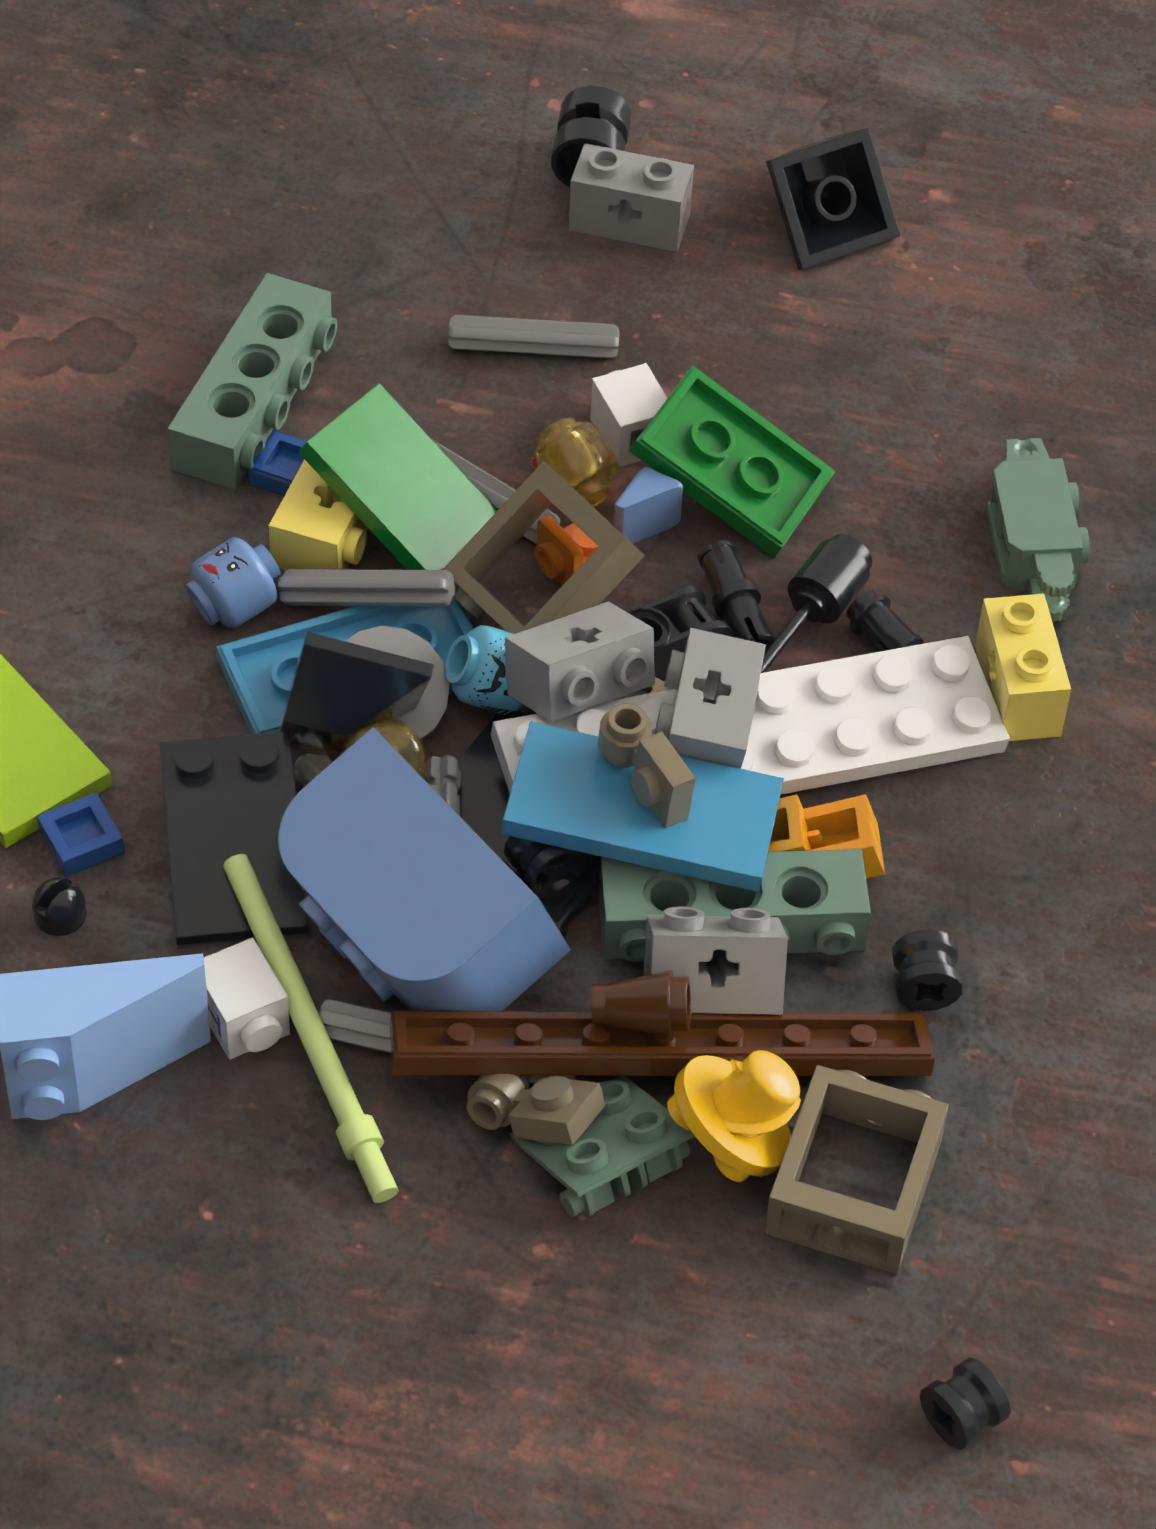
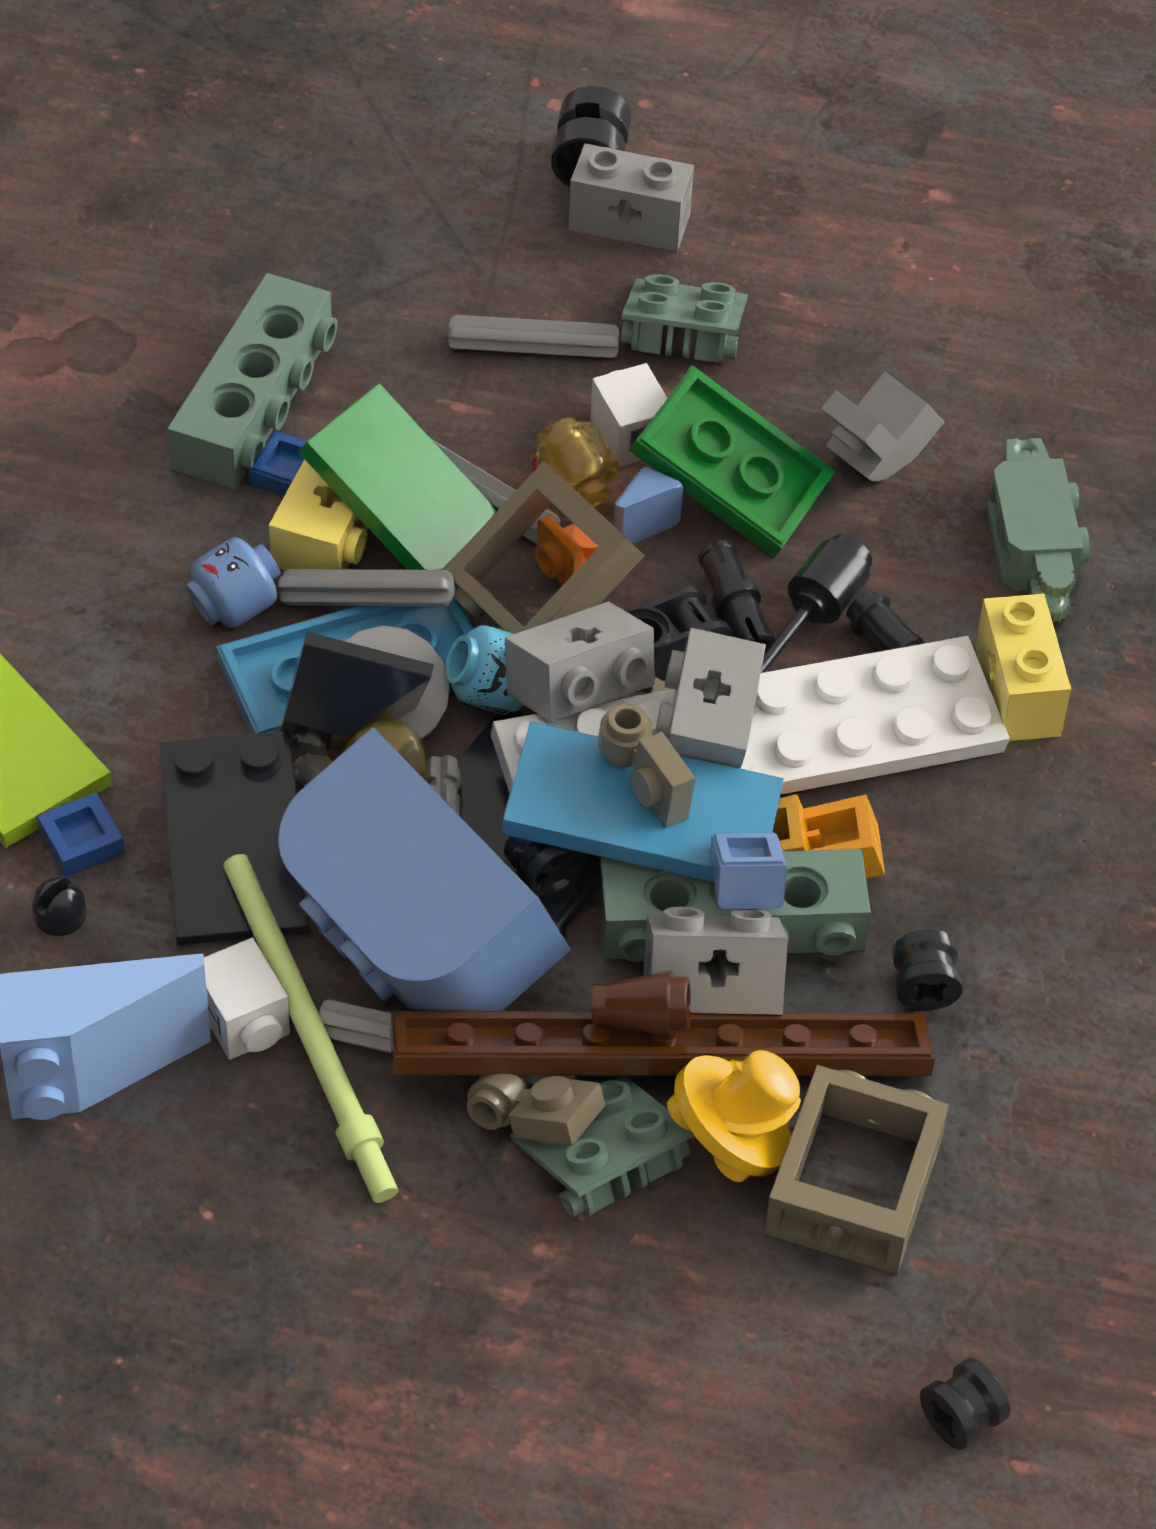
(662, 301): none -> sand green hinge
(748, 870): none -> medium blue slope
(833, 198): black slope -> none
(883, 429): none -> light grey brick

